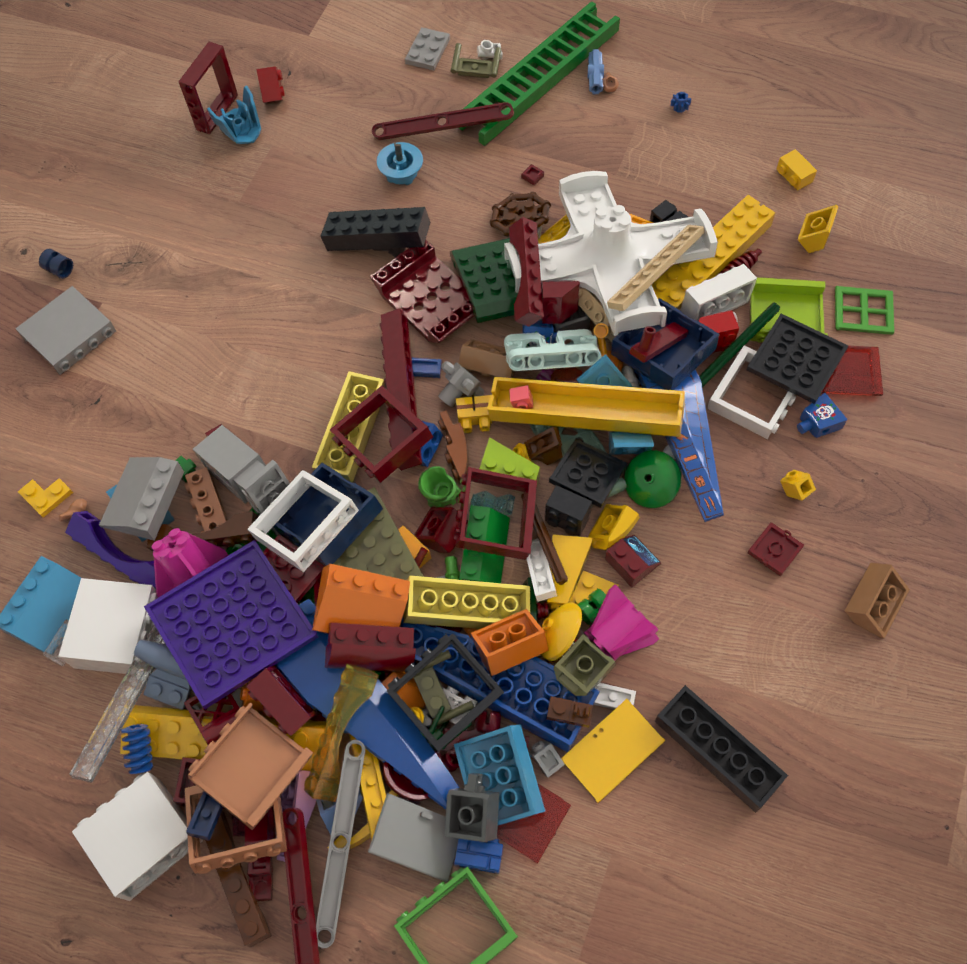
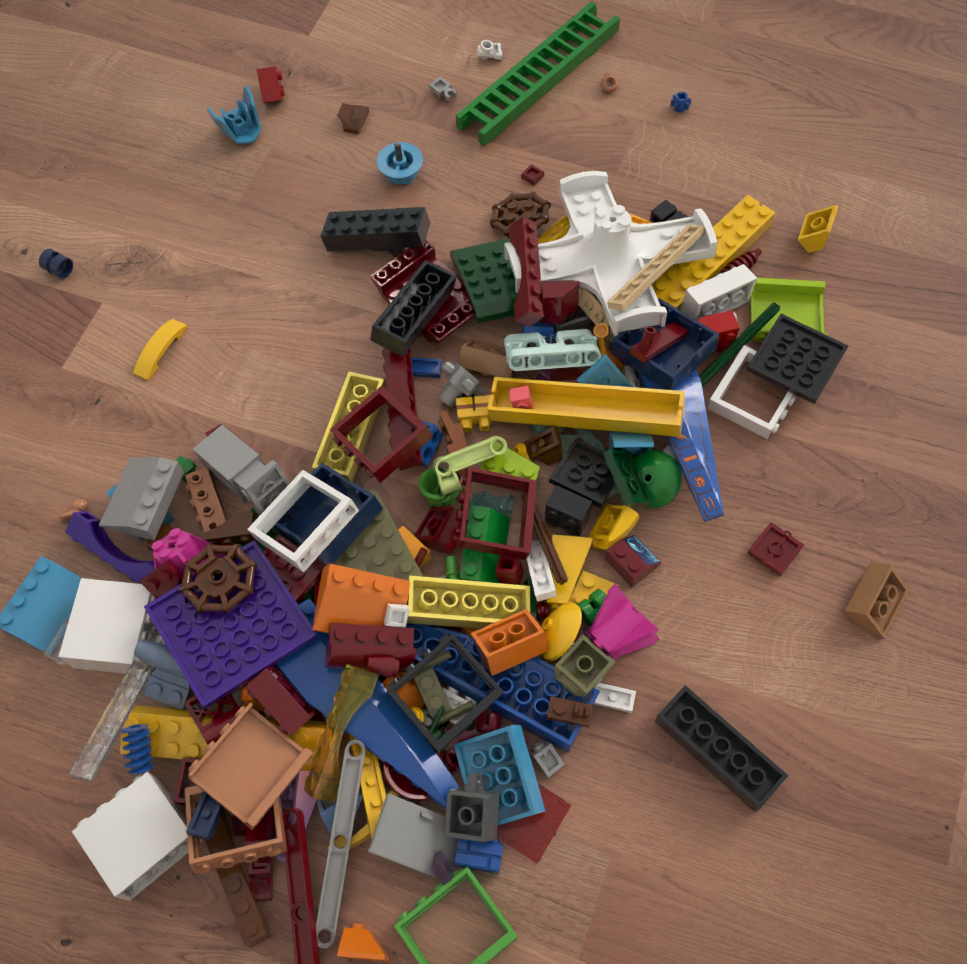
(45, 500): yellow plate -> none
(66, 329): light grey panel -> none
(156, 347): none -> yellow slope
(162, 579): none -> dark red wing
(213, 55): dark red window -> none
(222, 588): none -> reddish brown plate
(353, 117): none -> reddish brown slope
(361, 945): none -> orange slope
(383, 665): none -> dark red cone
(396, 615): none -> white tile
(413, 308): none -> black brick
(427, 48): light grey plate -> none
(442, 87): none -> light grey plate
(442, 867): none -> clear purple plate
(454, 119): dark red beam -> none
(465, 457): none -> yellowish green piece
(475, 67): olive plate -> none
(509, 570): none -> dark red brick
(595, 71): medium blue piece -> none
(612, 750): yellow container -> none
(627, 478): none -> dark green plate
(796, 169): yellow brick -> none
(797, 485): yellow brick -> none
(821, 417): blue torso -> none
(857, 373): clear red piece -> none
(864, 310): bright green window -> none

